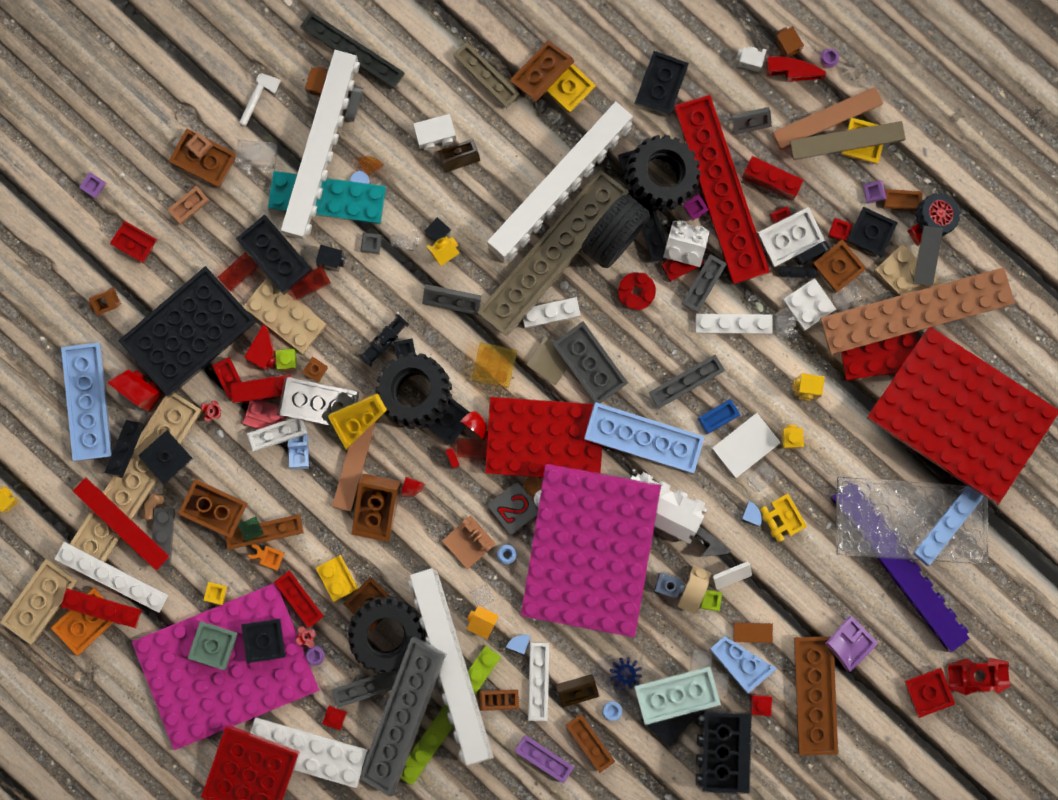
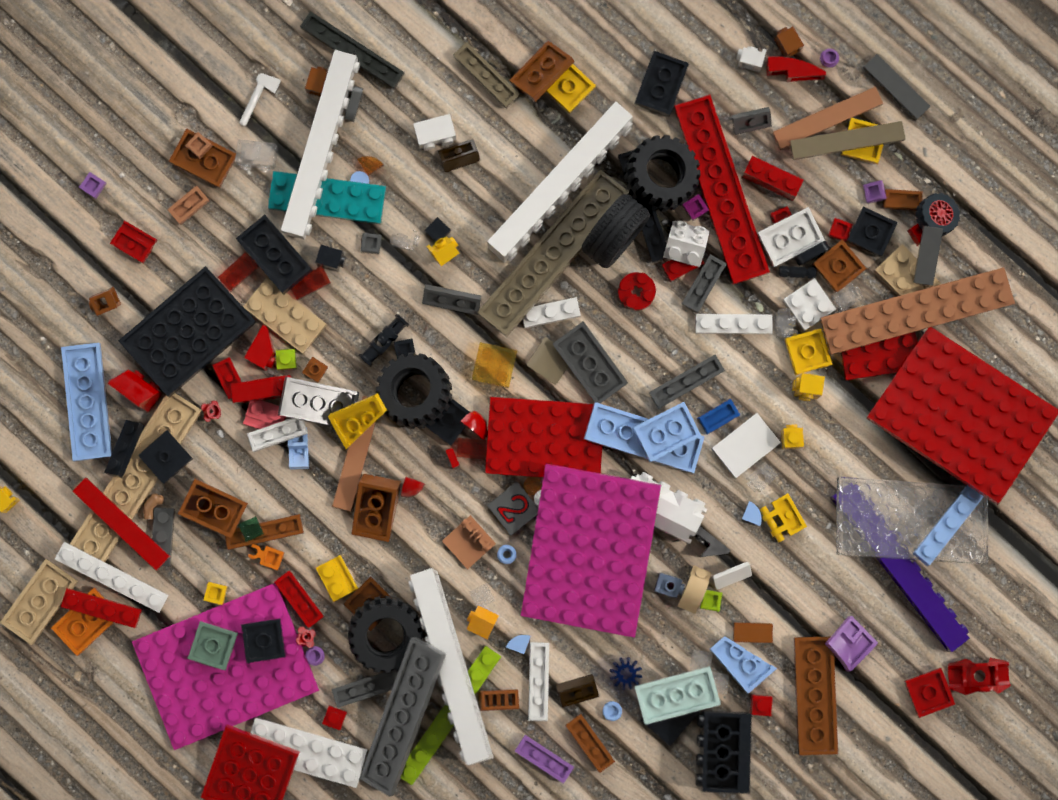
(666, 432): none -> light blue plate
(808, 351): none -> yellow plate
(896, 87): none -> dark grey tile

